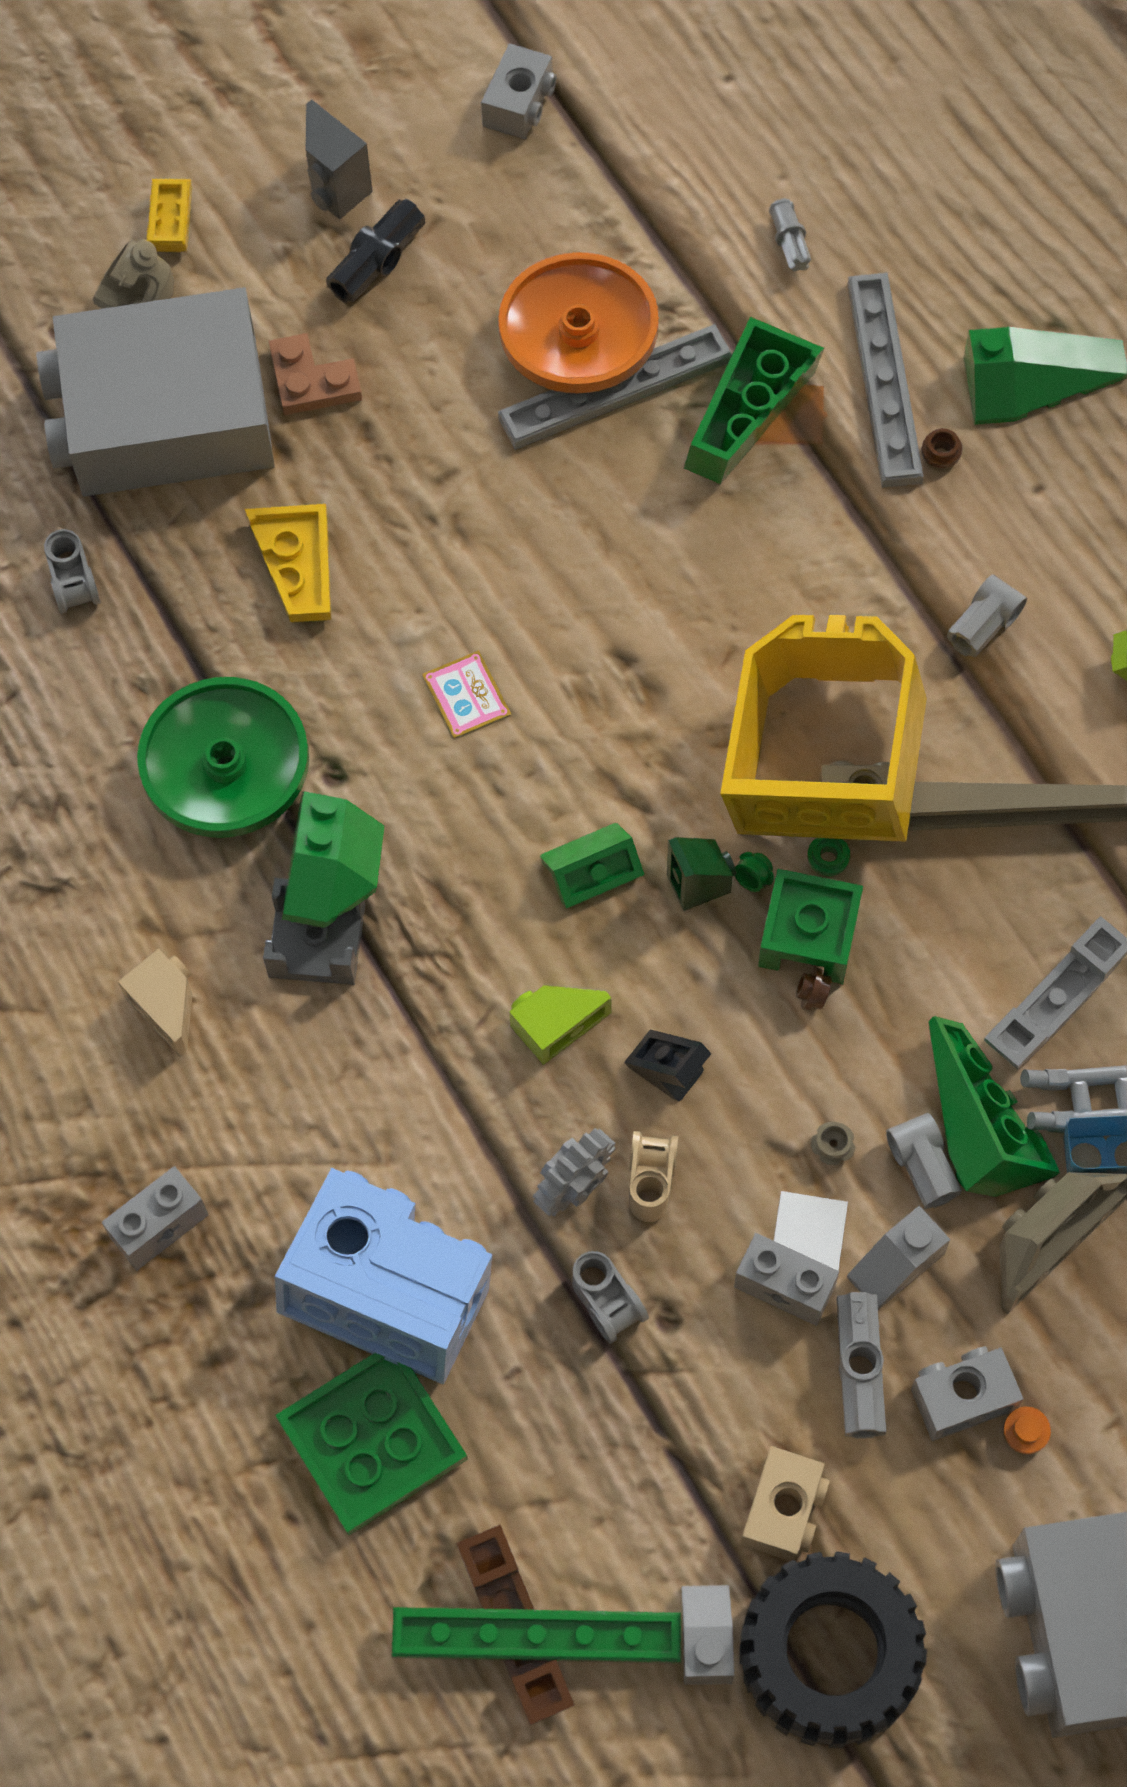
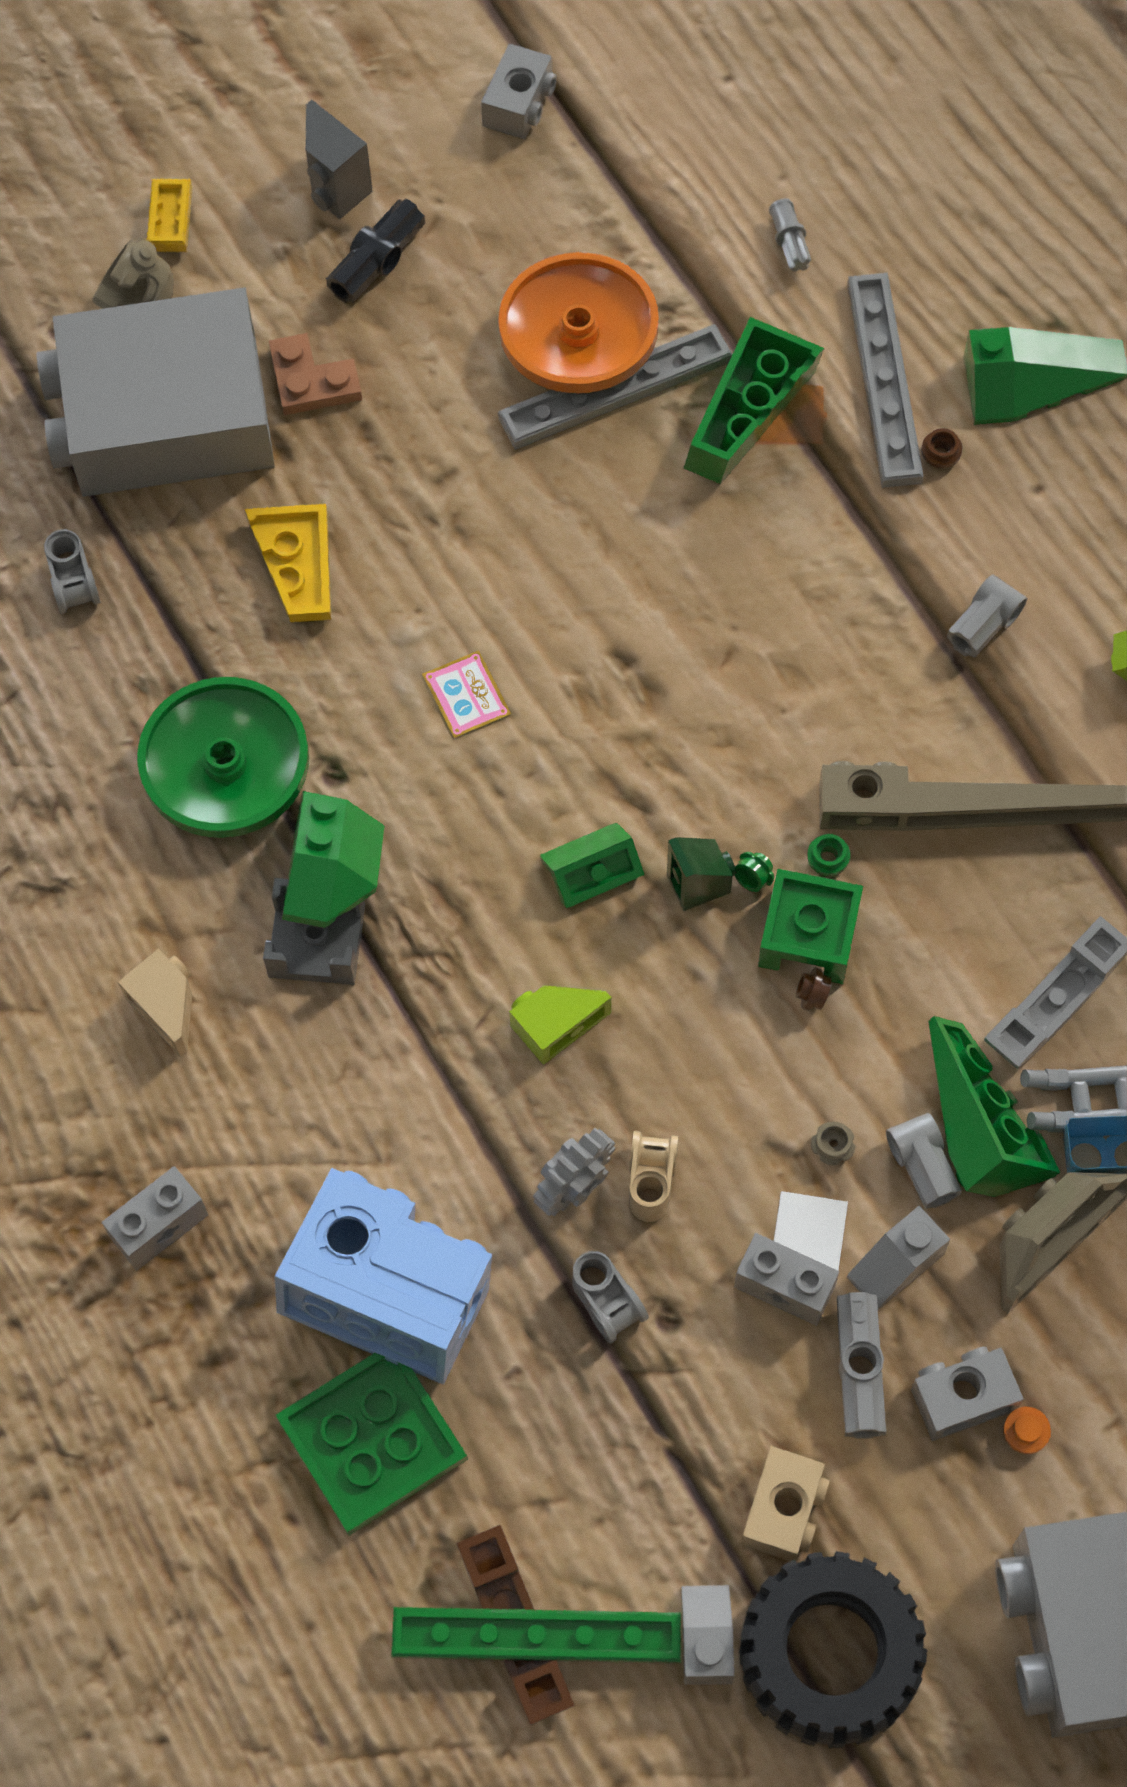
(669, 1062): black slope -> none
(823, 807): yellow container -> none

